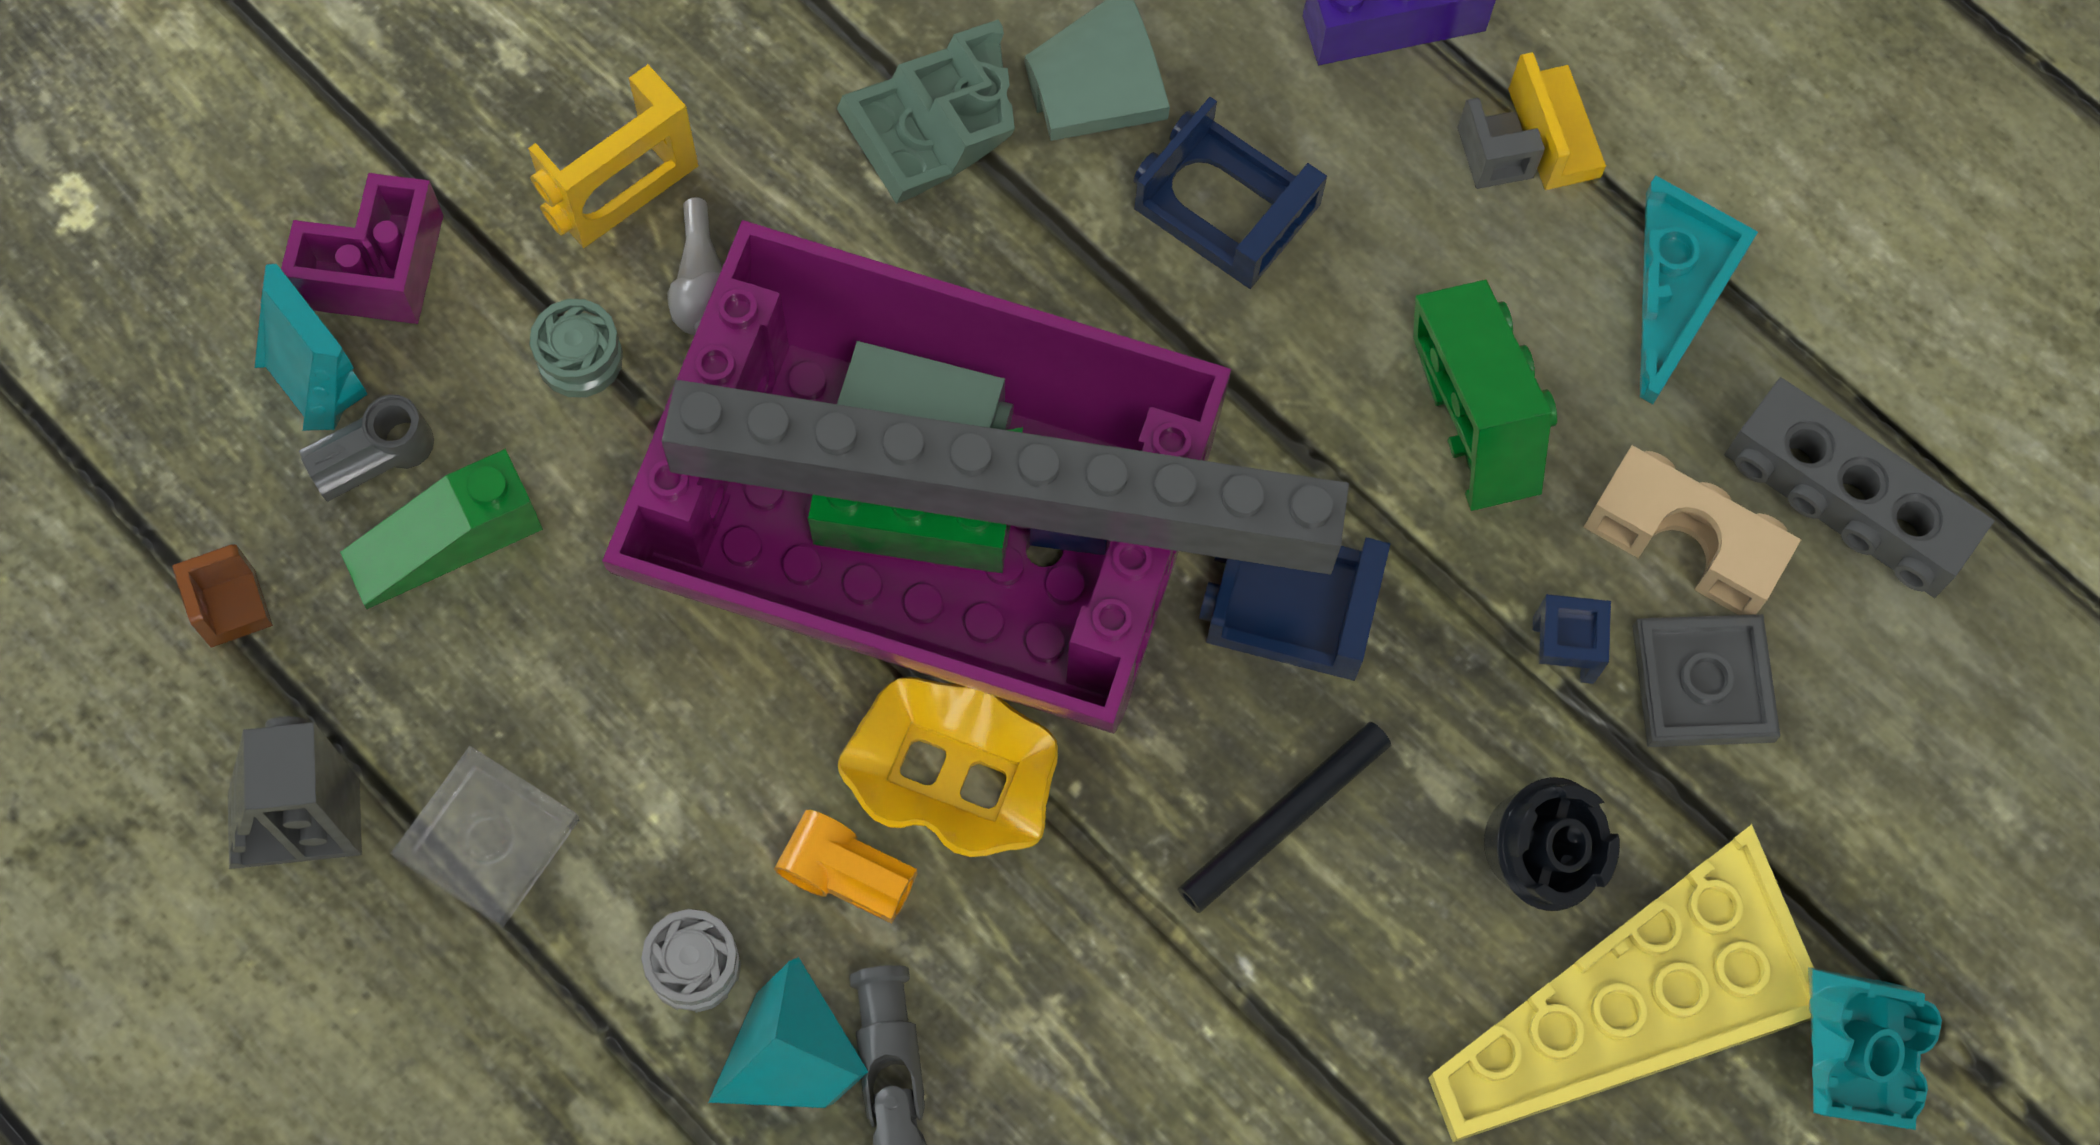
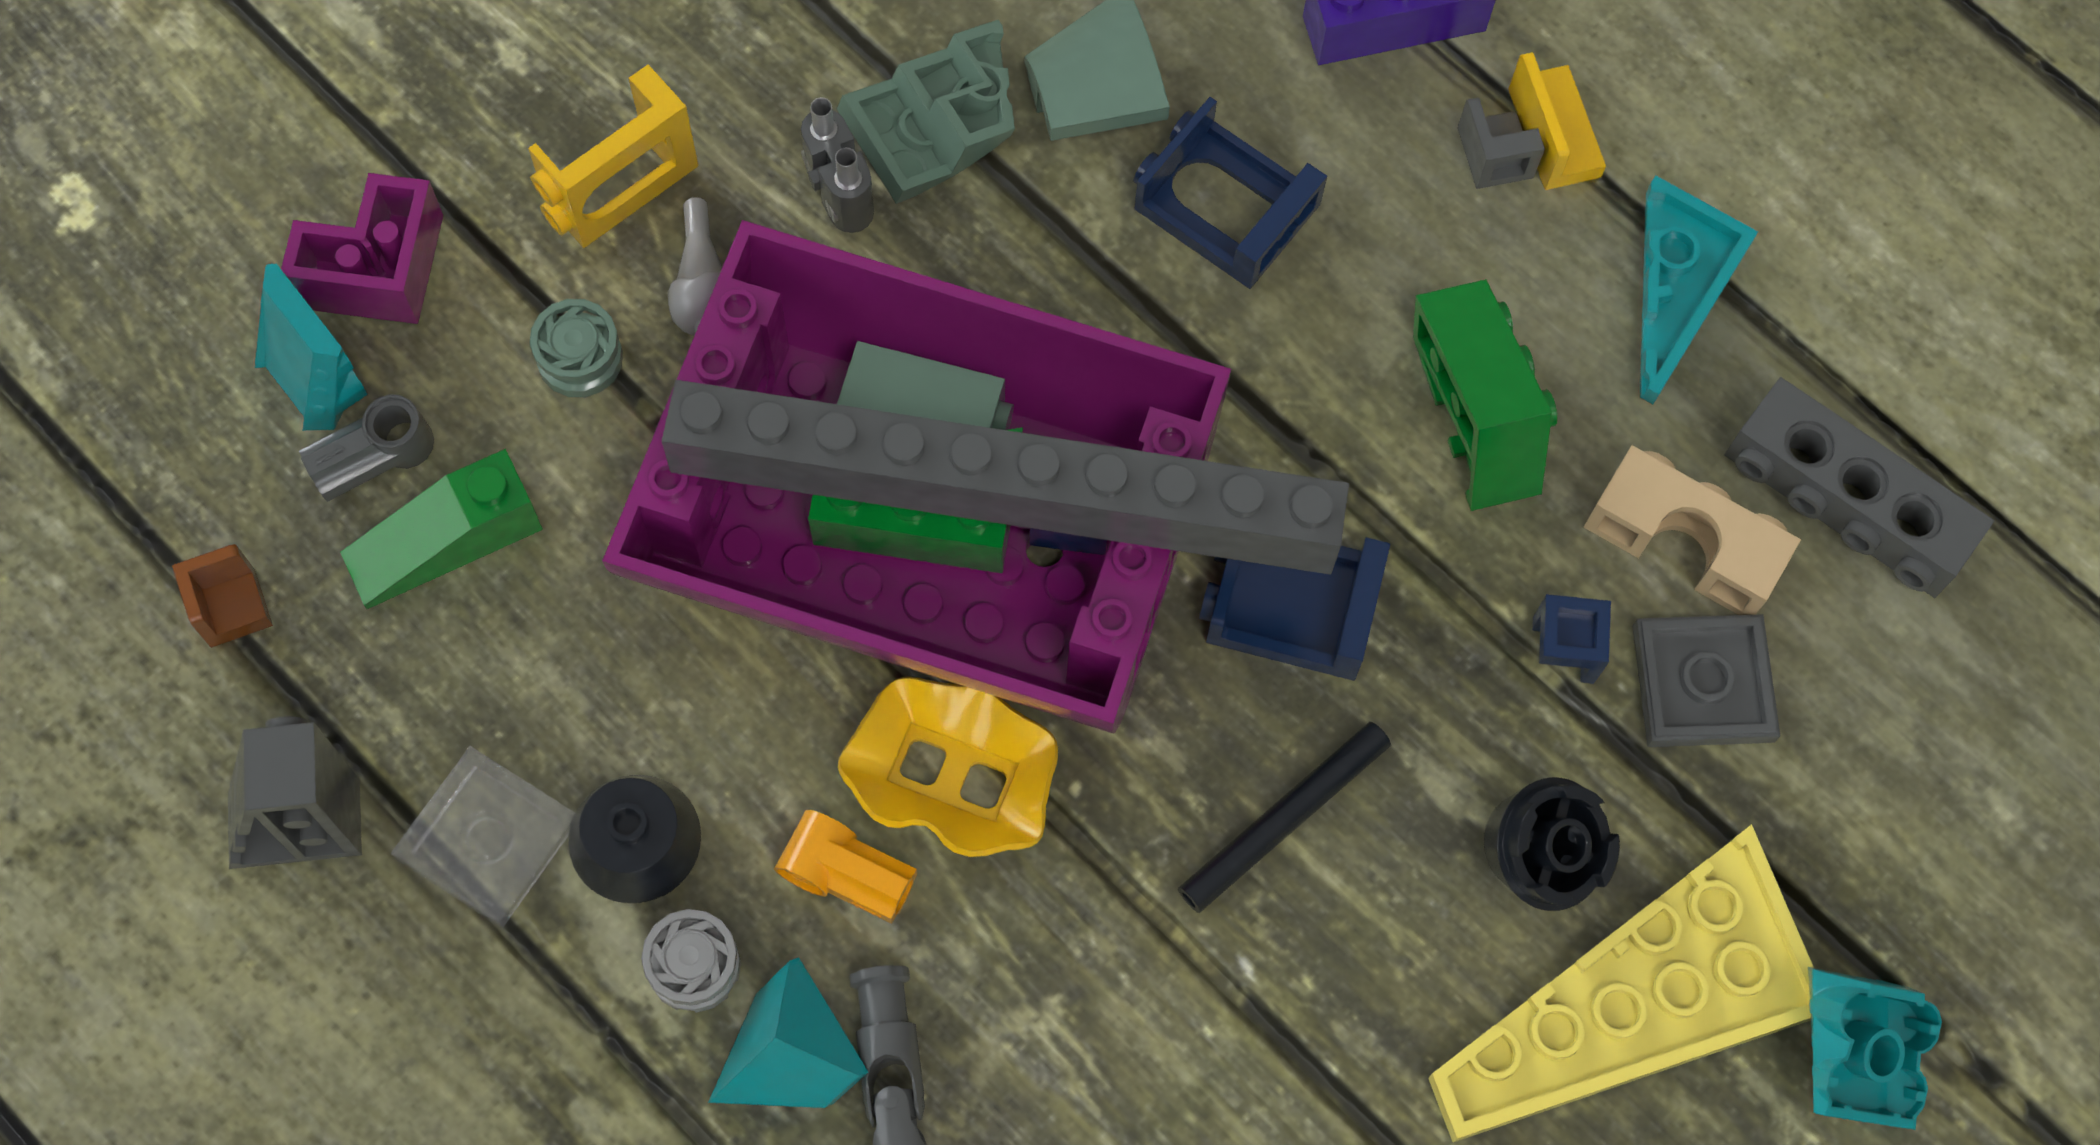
(634, 839): none -> black cone
(837, 168): none -> dark grey piece

